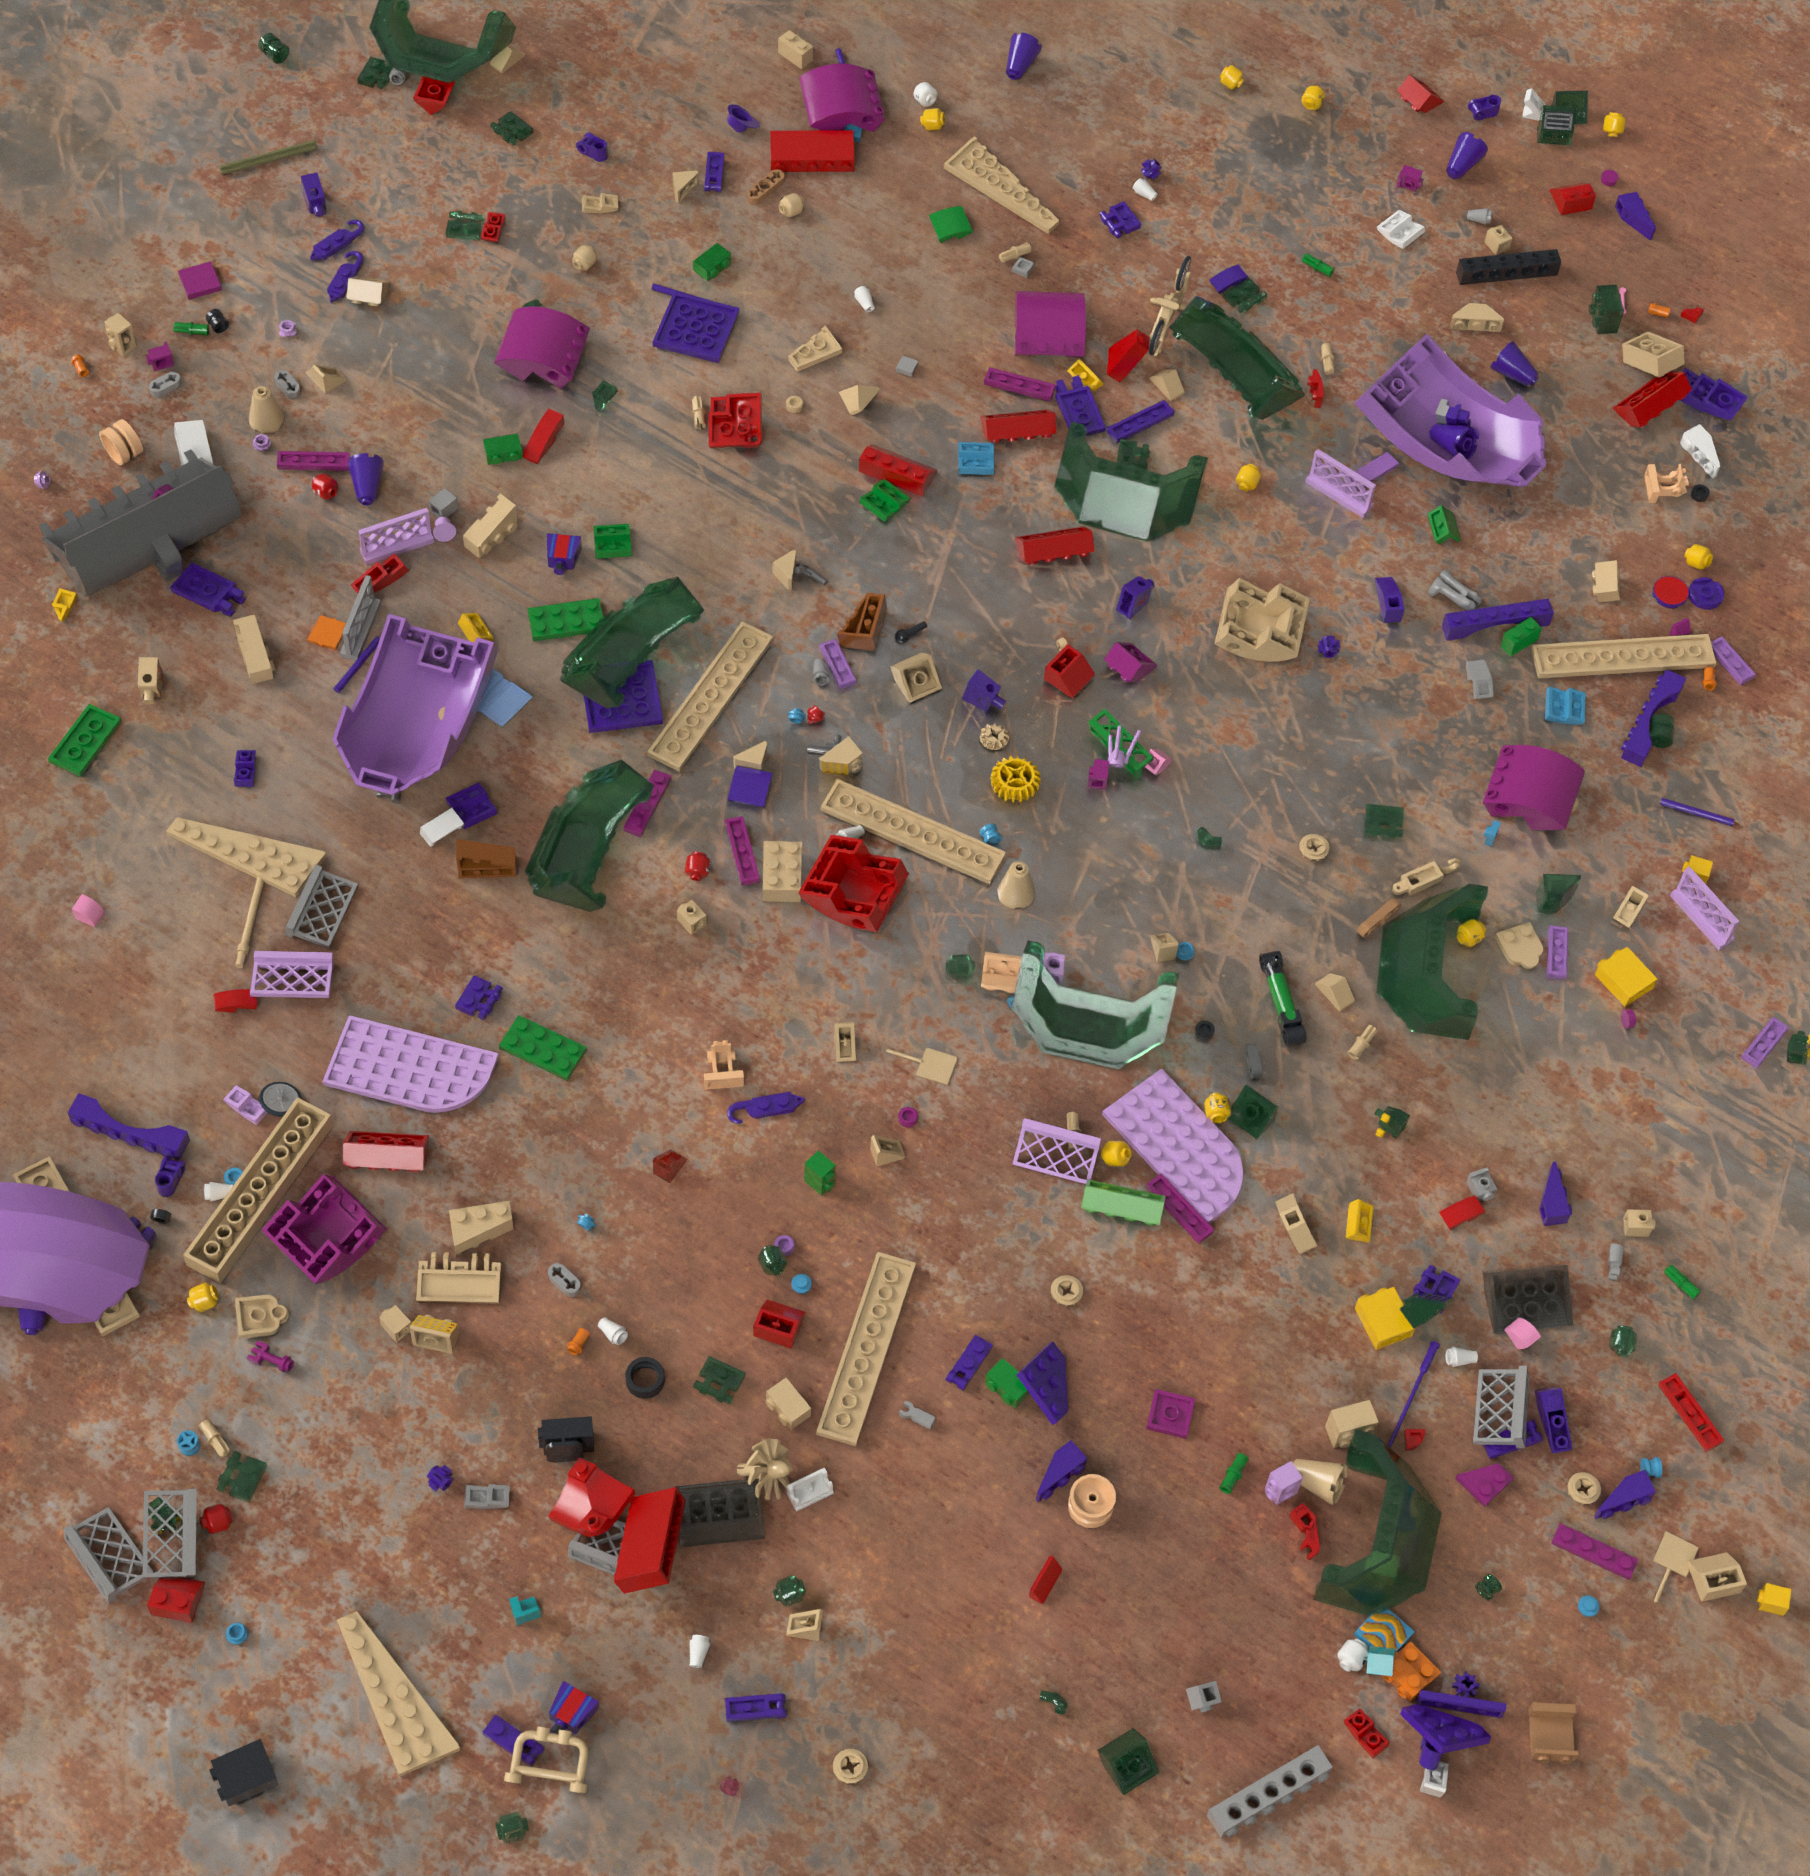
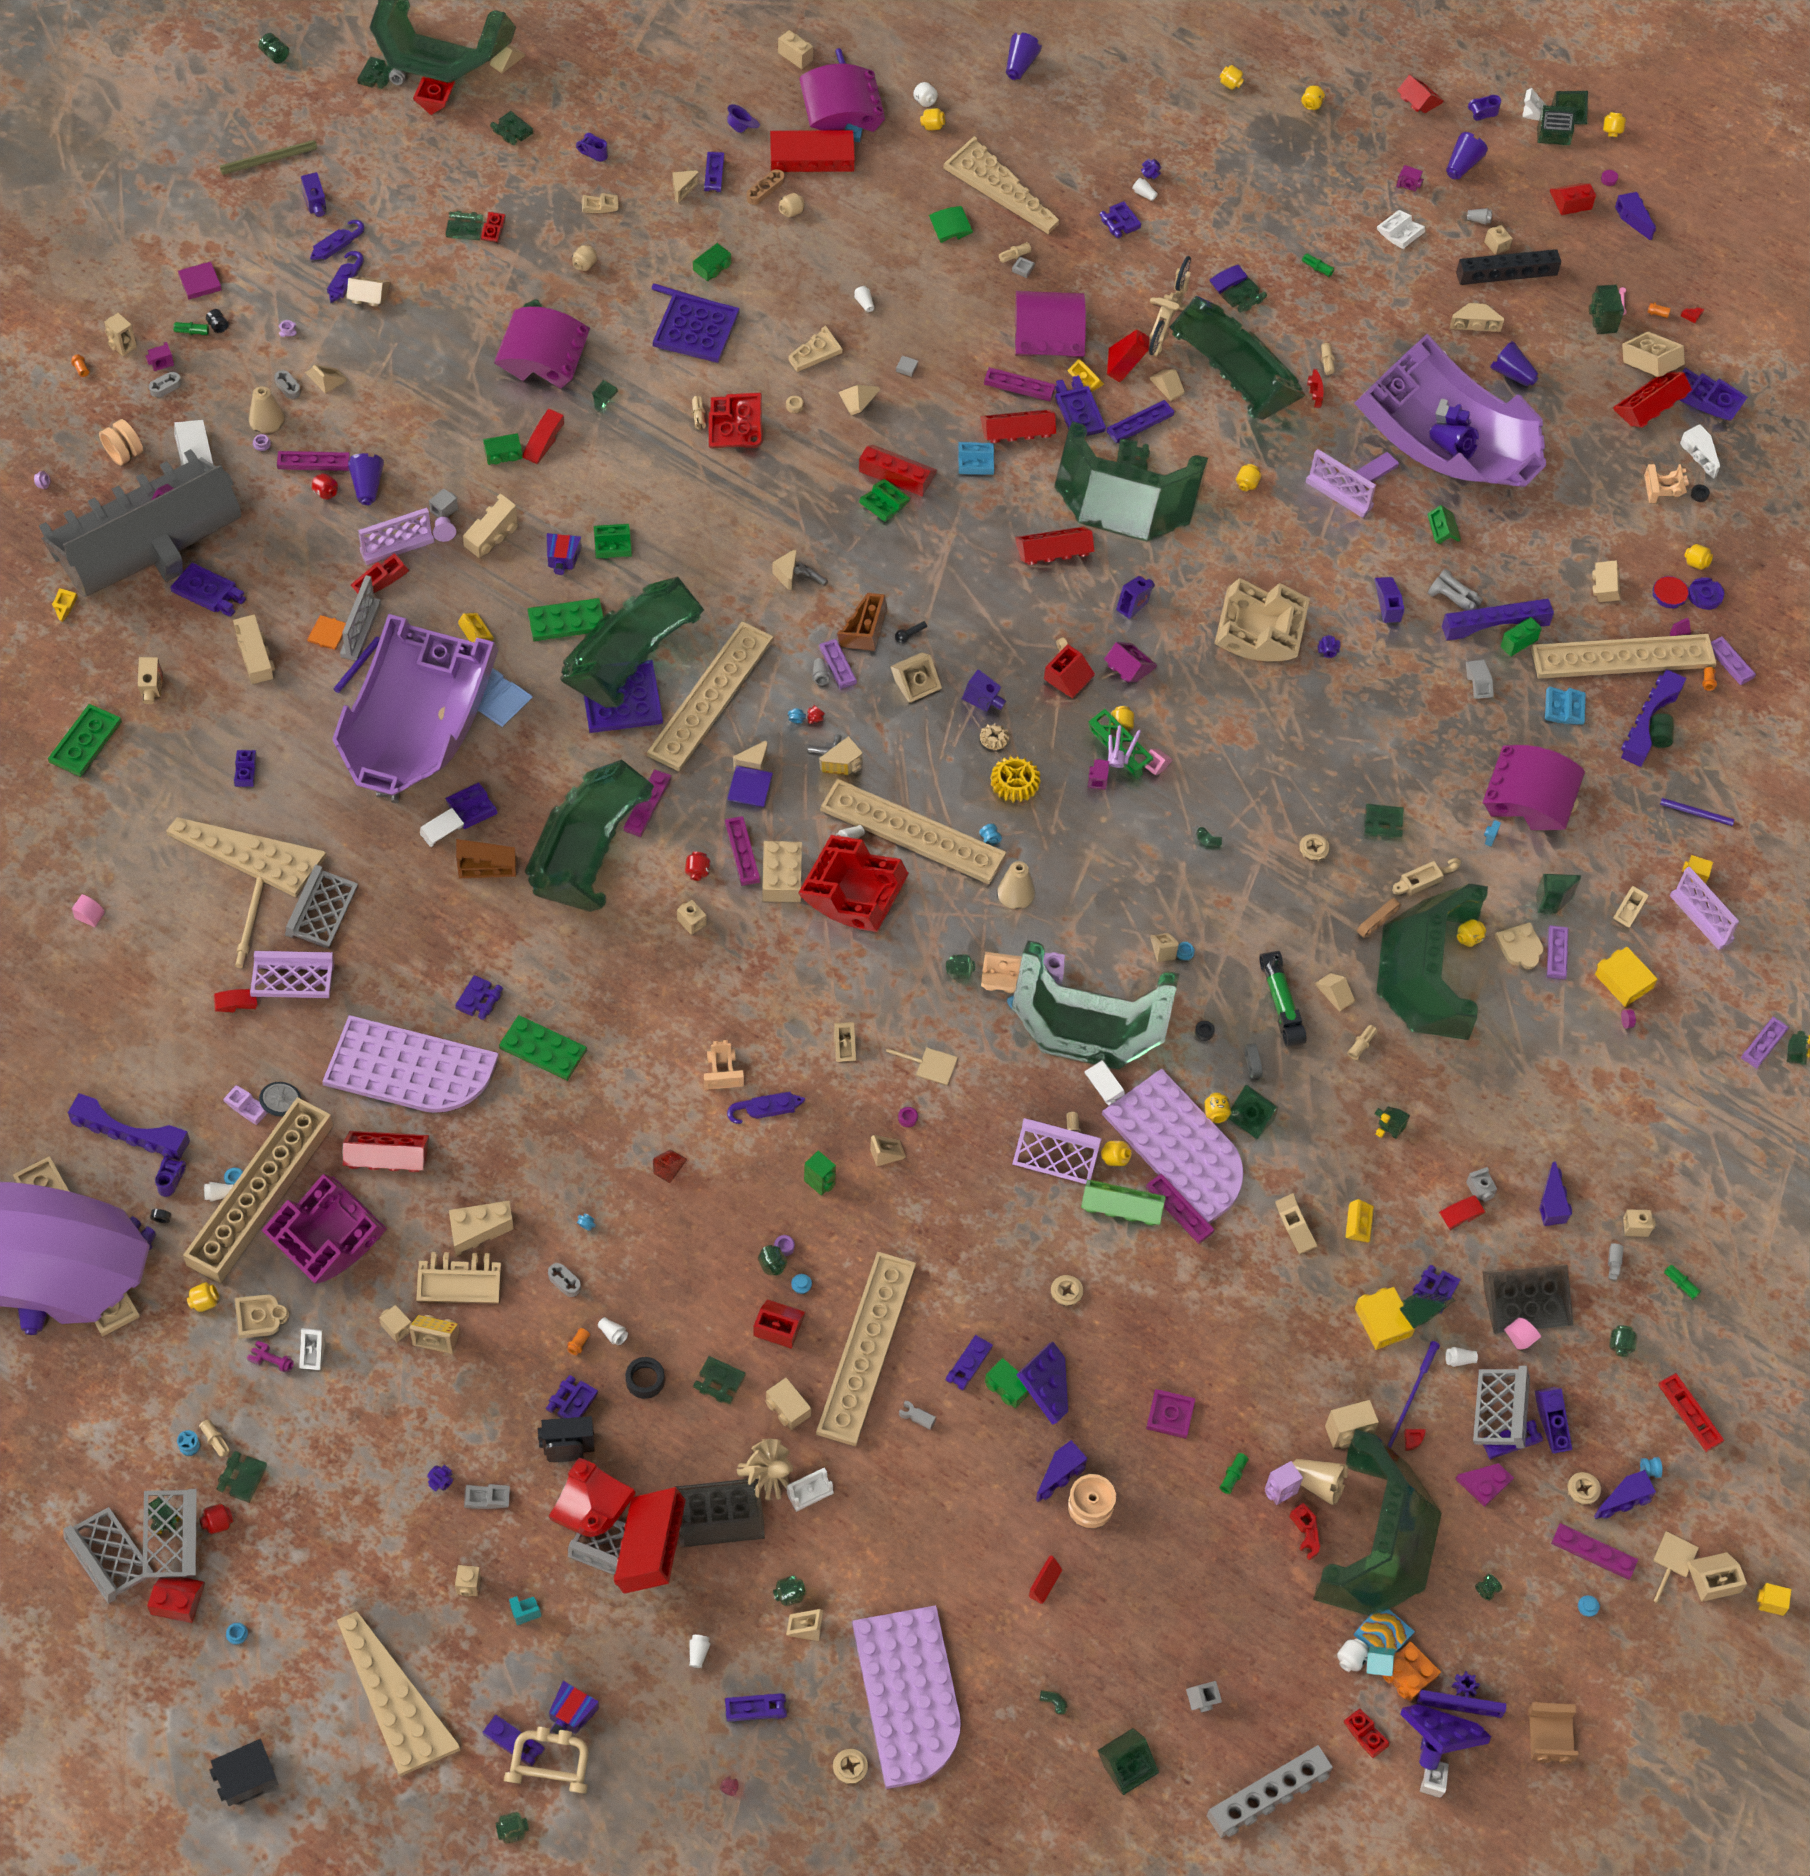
(312, 1348): none -> white slope
(468, 1580): none -> tan brick
(577, 1402): none -> dark purple plate
(908, 1693): none -> lavender plate
(1105, 1083): none -> white hinge
(1124, 717): none -> yellow head

